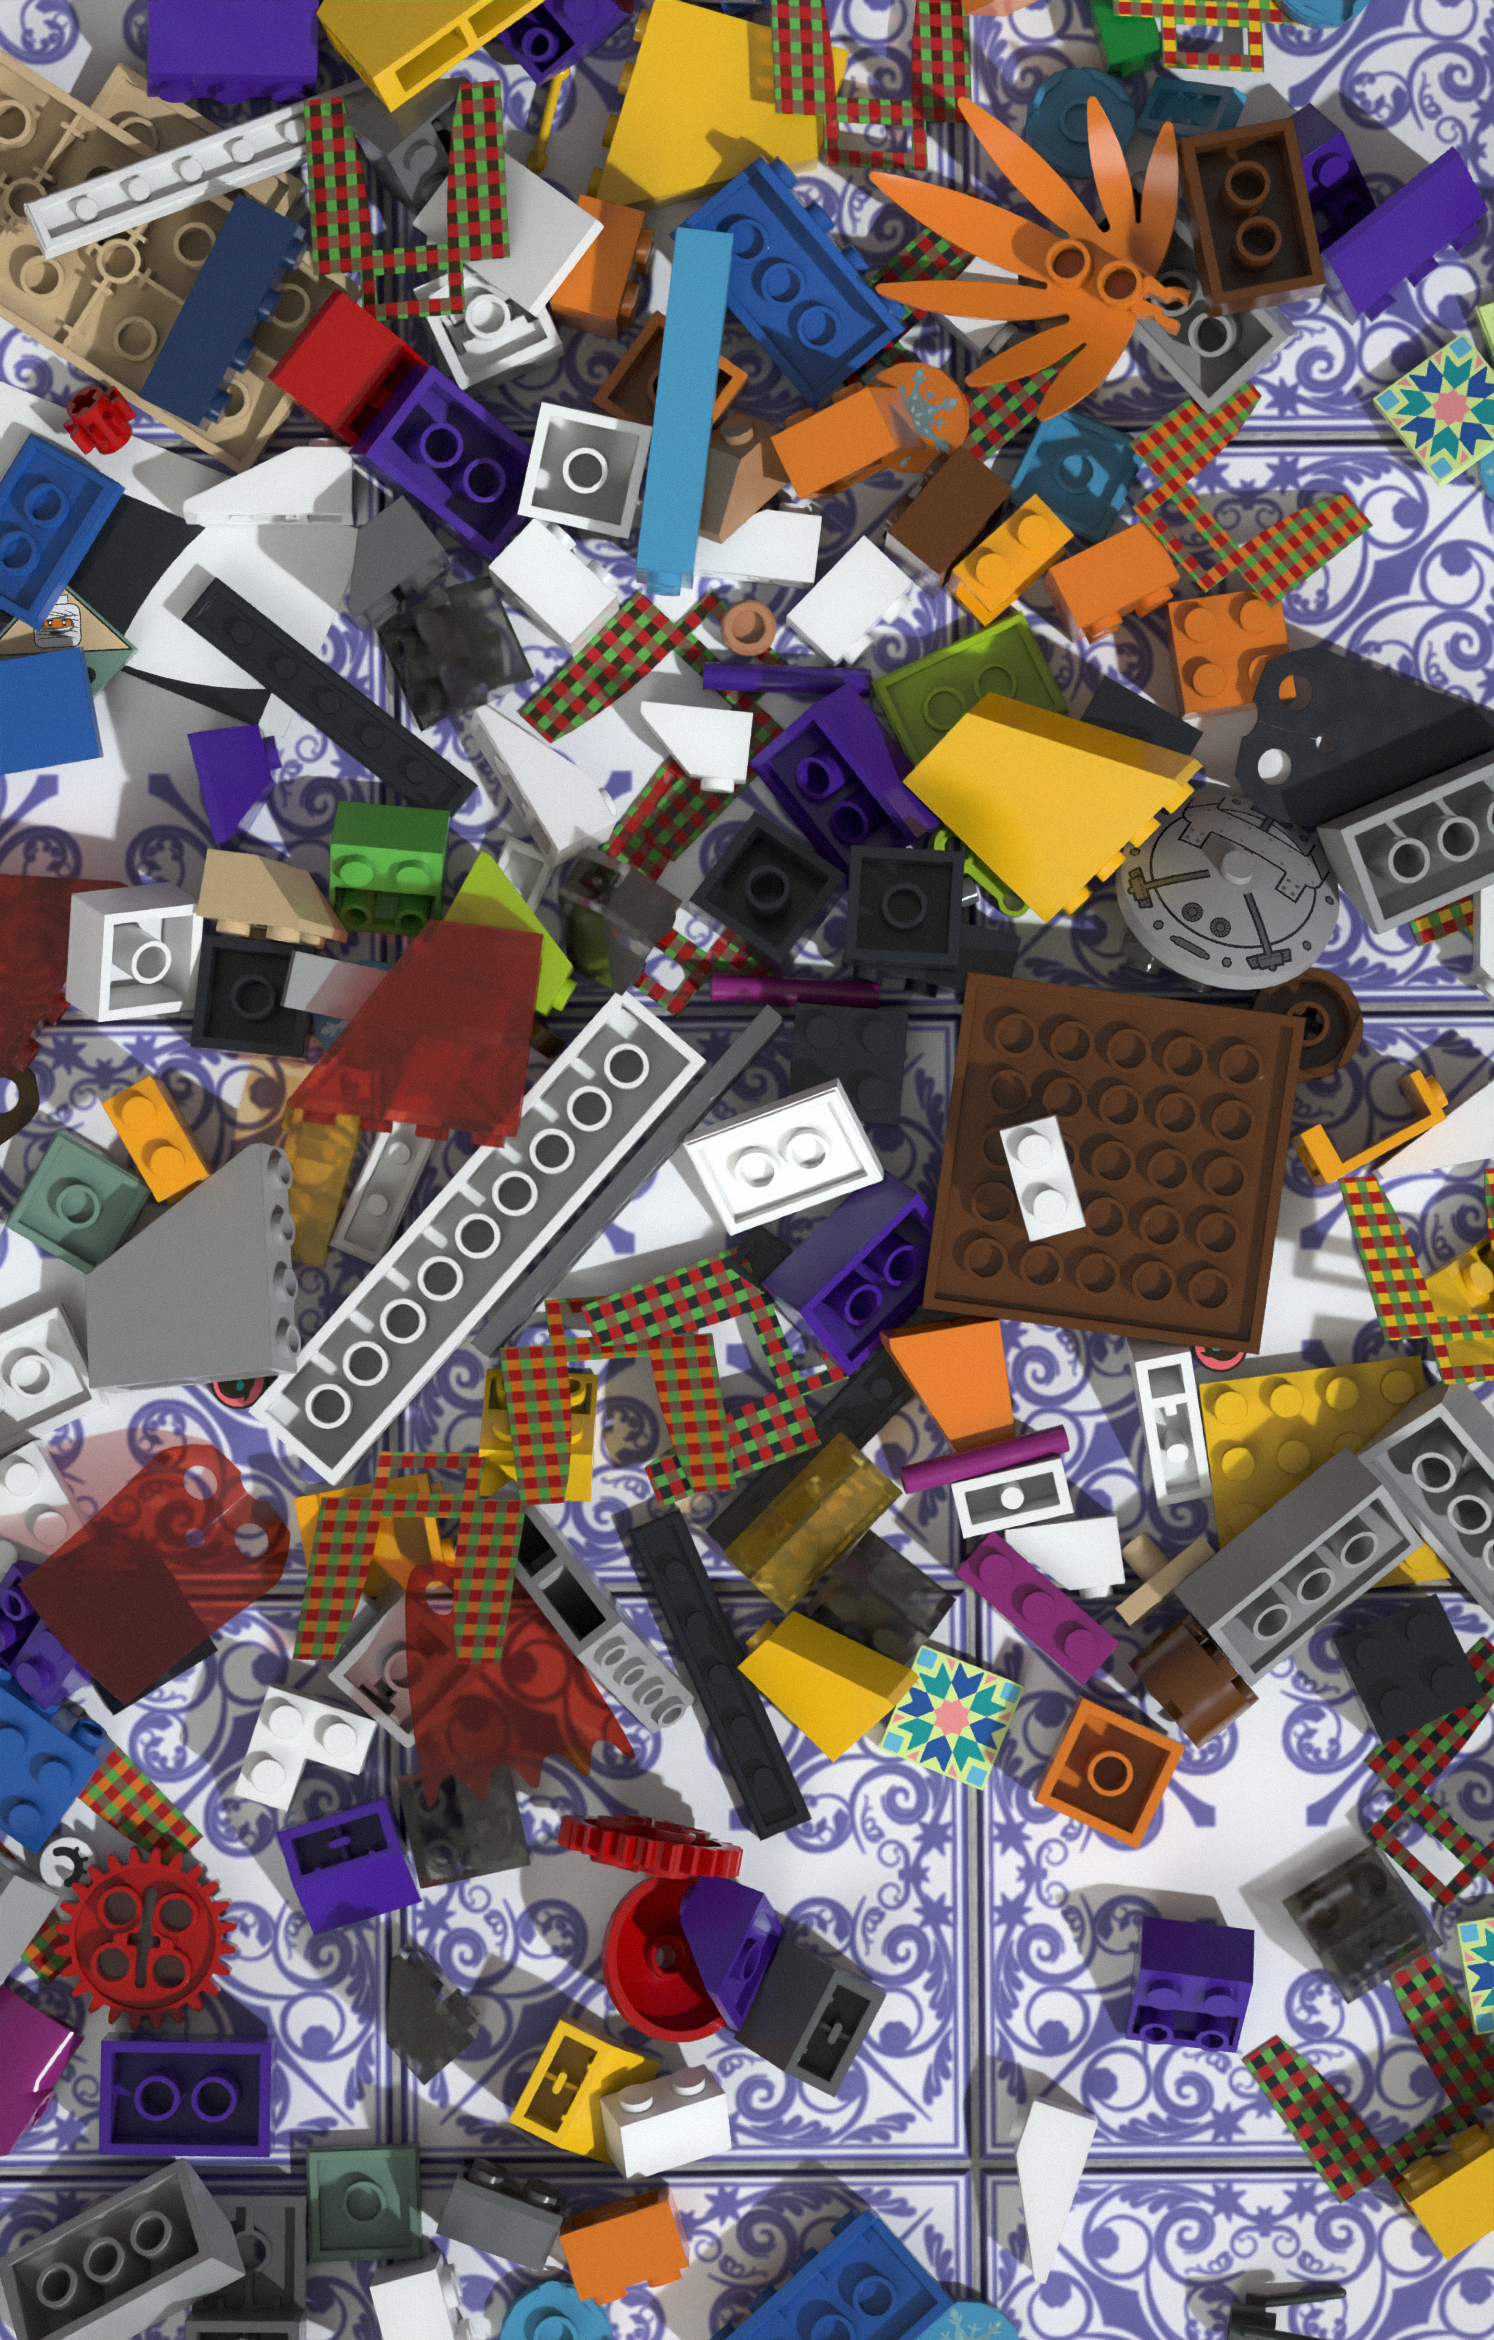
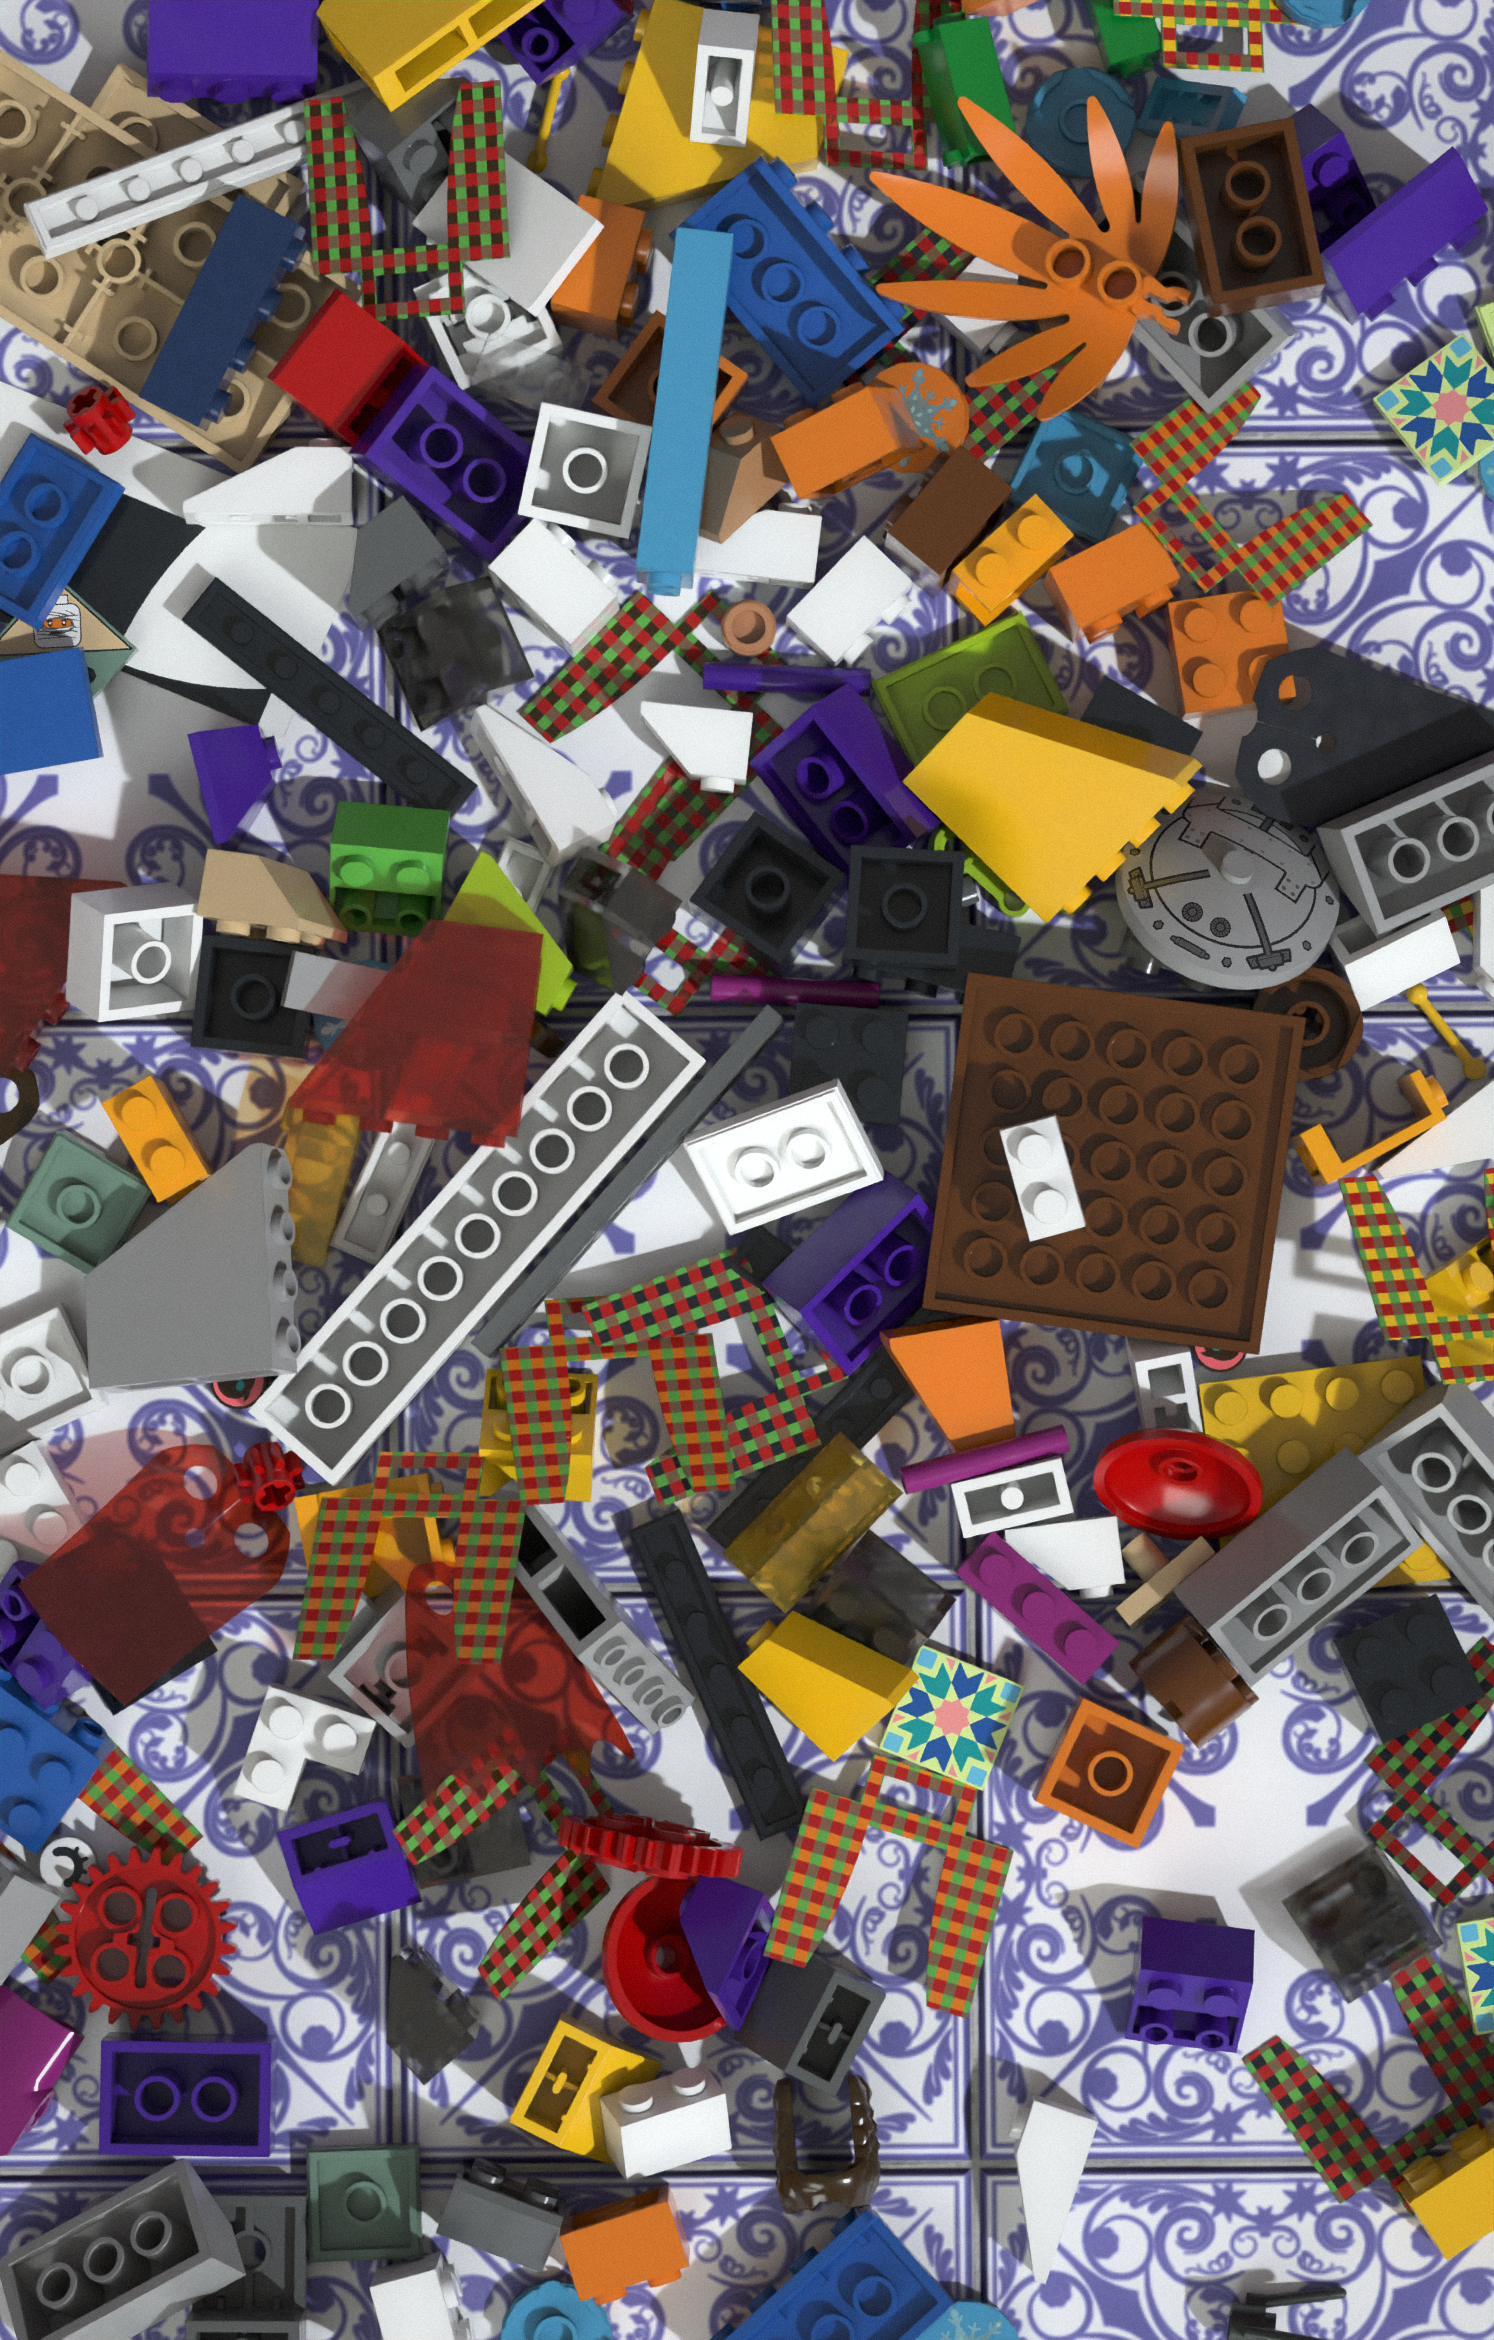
(269, 1476): none -> red gear
(530, 374): none -> clear bracket
(557, 1899): none -> piece
(724, 77): none -> white slope
(828, 1852): none -> piece
(849, 2186): none -> dark brown piece
(960, 62): none -> green brick
(1178, 1483): none -> red dish
(1394, 960): none -> white brick
(1472, 1067): none -> yellow hinge

